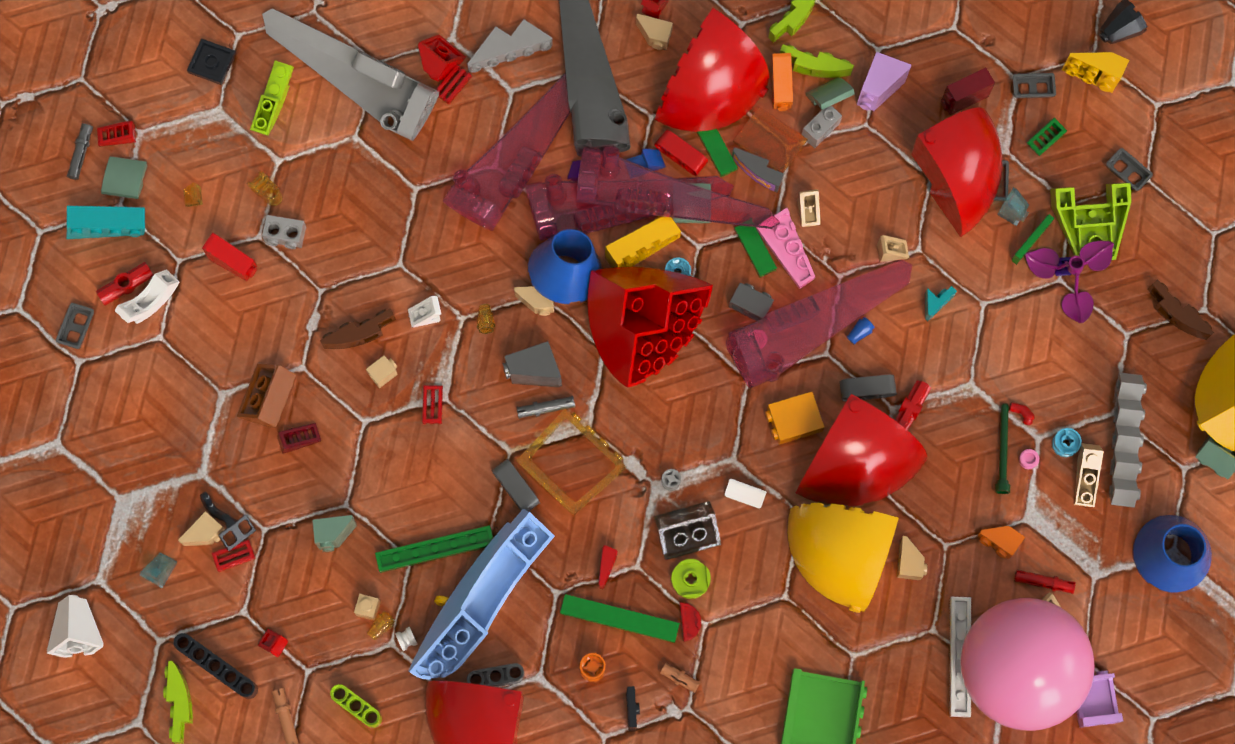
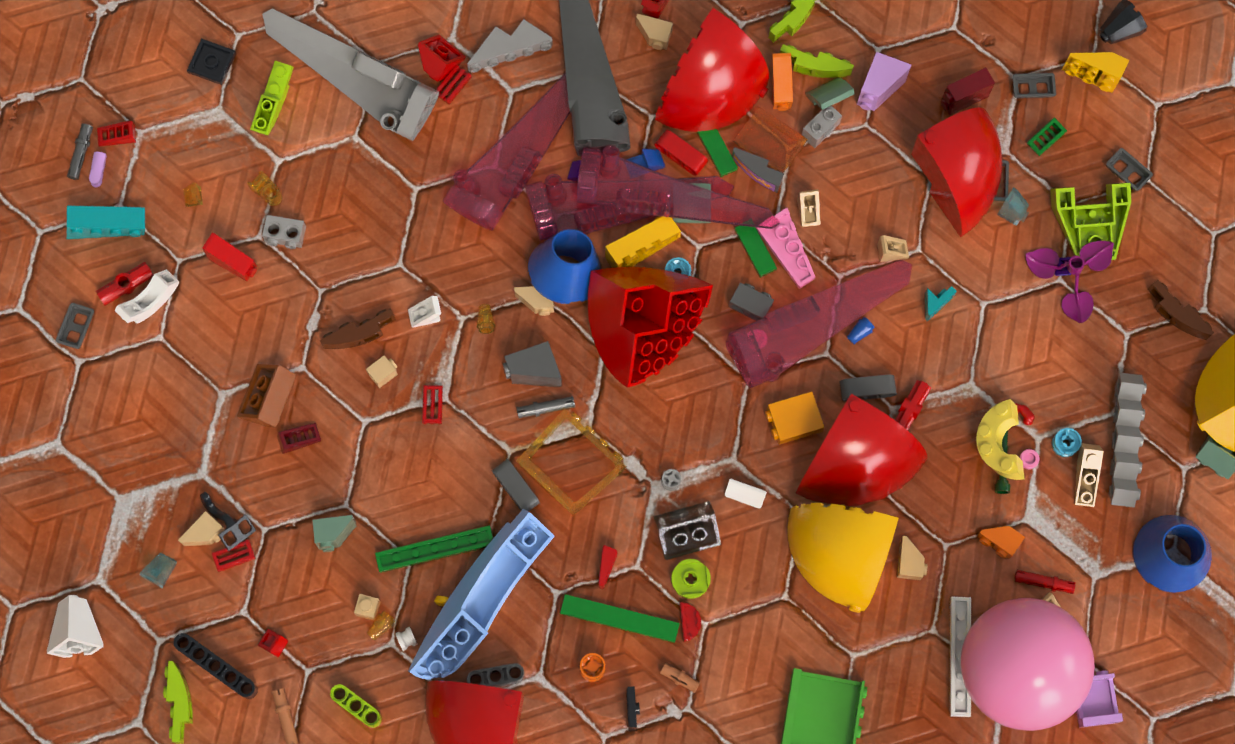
(97, 169): none -> lavender bar
(124, 177): sand green slope -> none
(990, 437): none -> light yellow brick
(1032, 239): green tile -> none

